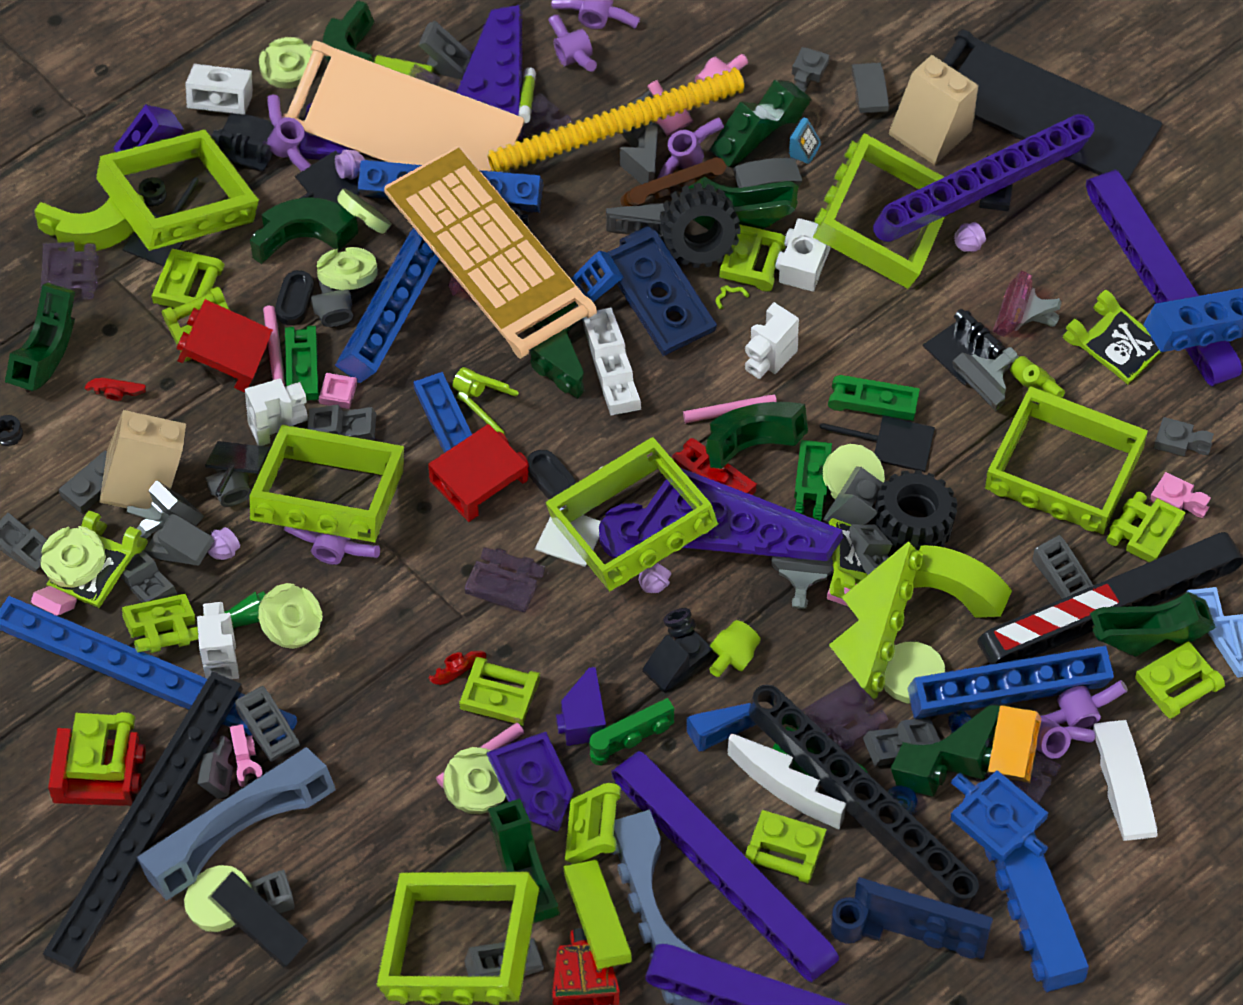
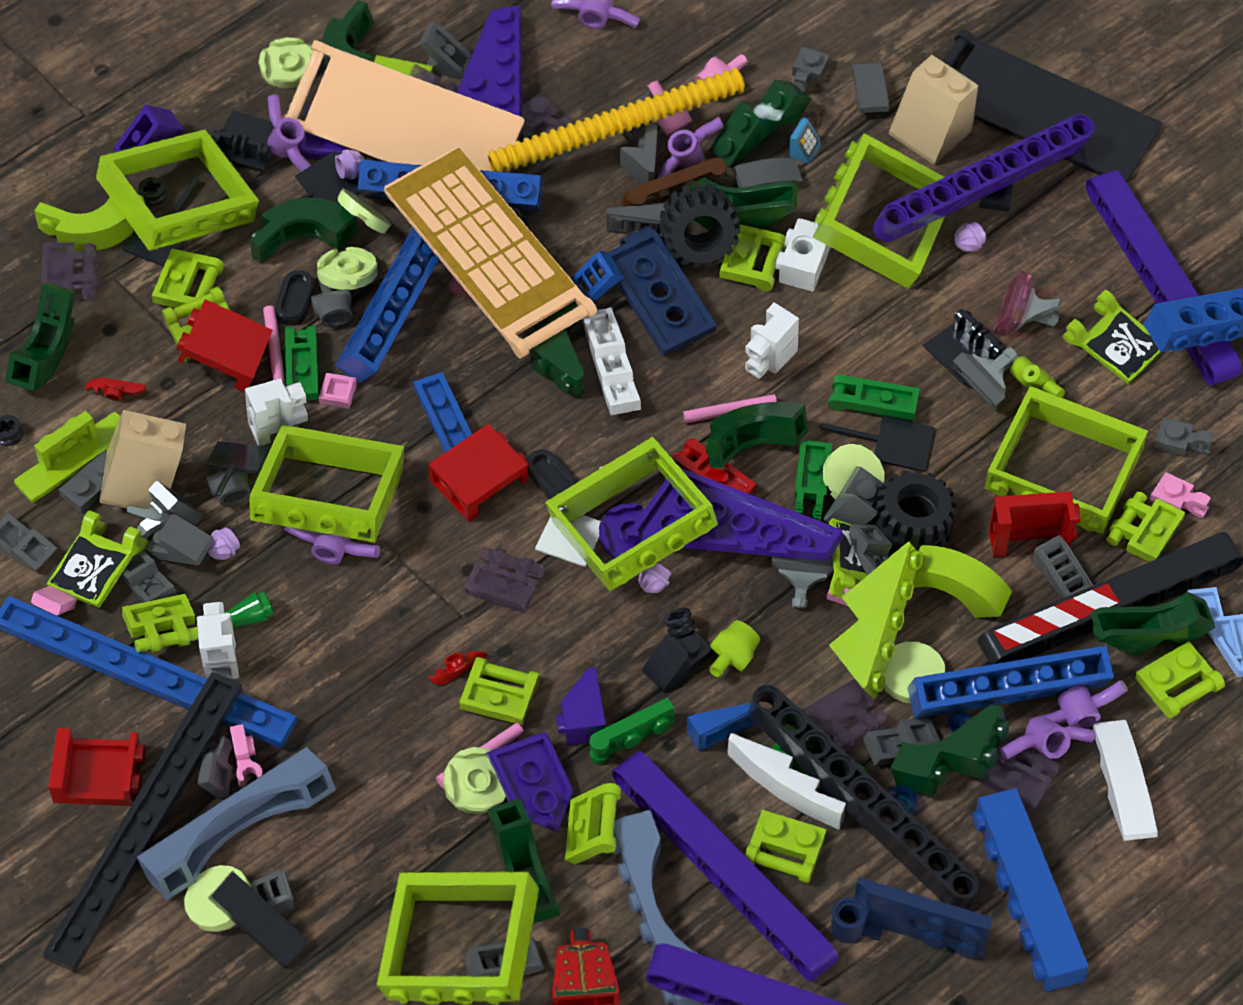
(66, 453): none -> lime bracket
(72, 556): yellowish green tile -> none
(90, 742): lime plate -> none
(219, 89): white brick -> none
(257, 704): dark grey slope -> none
(290, 616): yellowish green tile -> none
(351, 423): dark grey slope -> none
(473, 384): lime plant -> none
(527, 94): bar -> none
(572, 46): medium lavender piece -> none
(597, 914): lime tile -> none
(723, 289): lime piece -> none
(999, 815): blue plate -> none
(1015, 743): light orange hinge -> none
(1032, 518): none -> red panel

